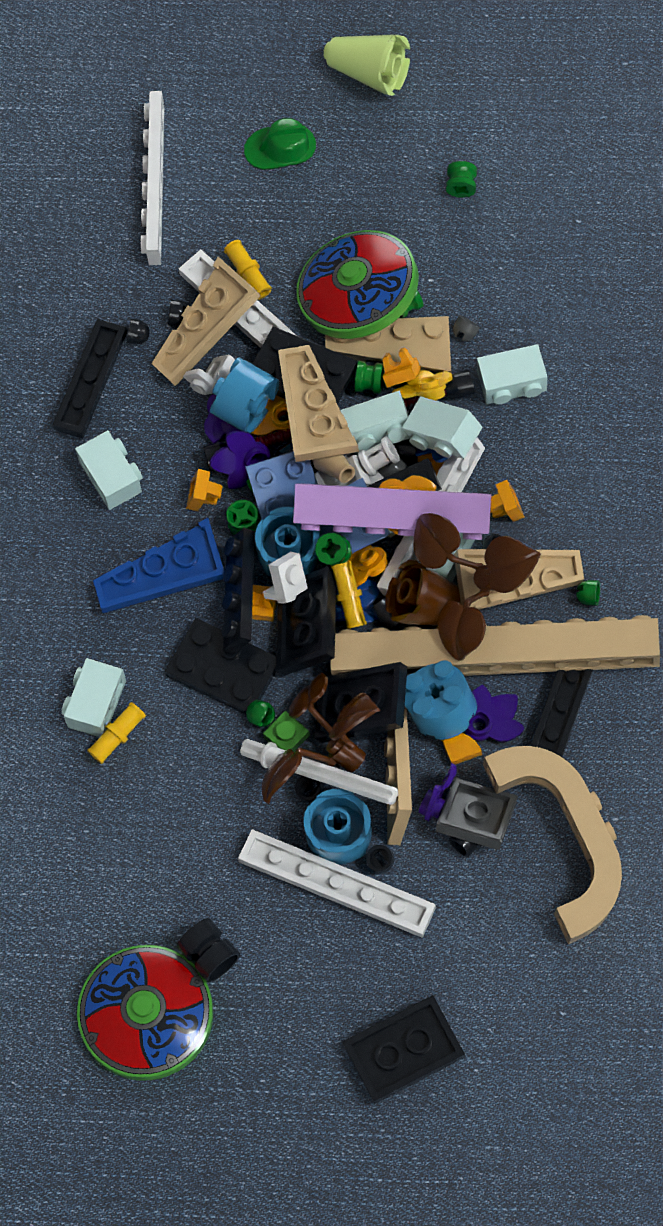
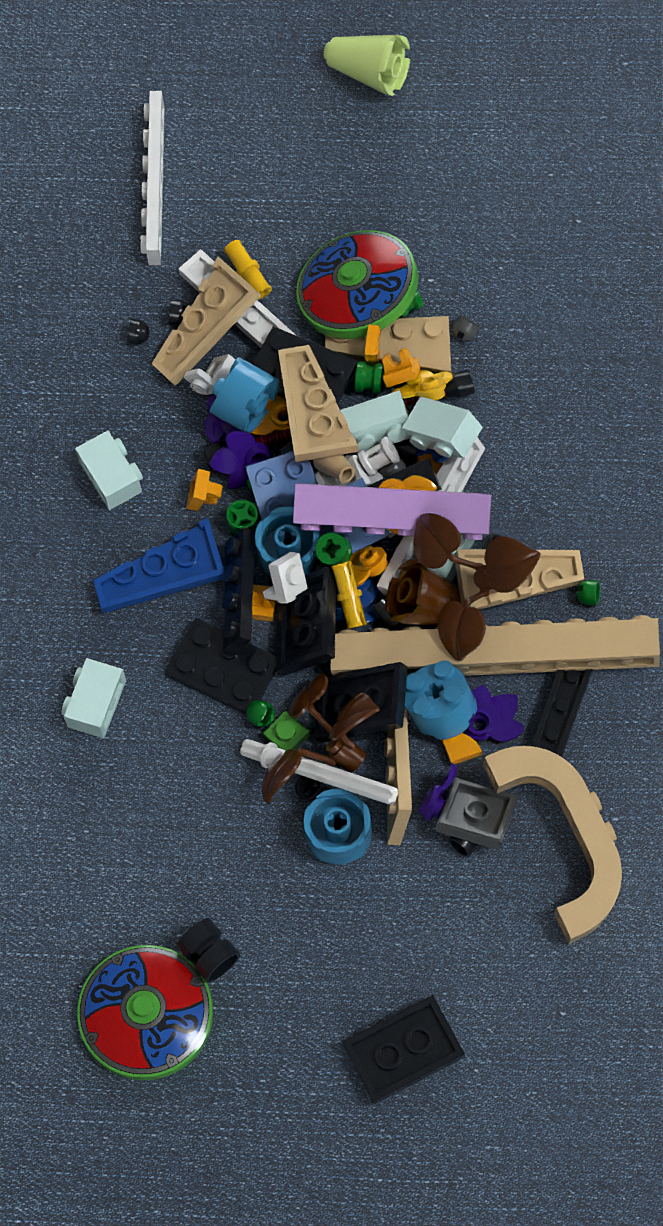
(89, 378): black plate -> none
(116, 733): yellow pin -> none
(280, 145): green piece -> none
(337, 883): white plate -> none
(372, 352): none -> light orange tile
(374, 863): black hinge -> none
(461, 179): green wheel -> none
(506, 502): light orange tile -> none
(512, 374): light aqua brick -> none

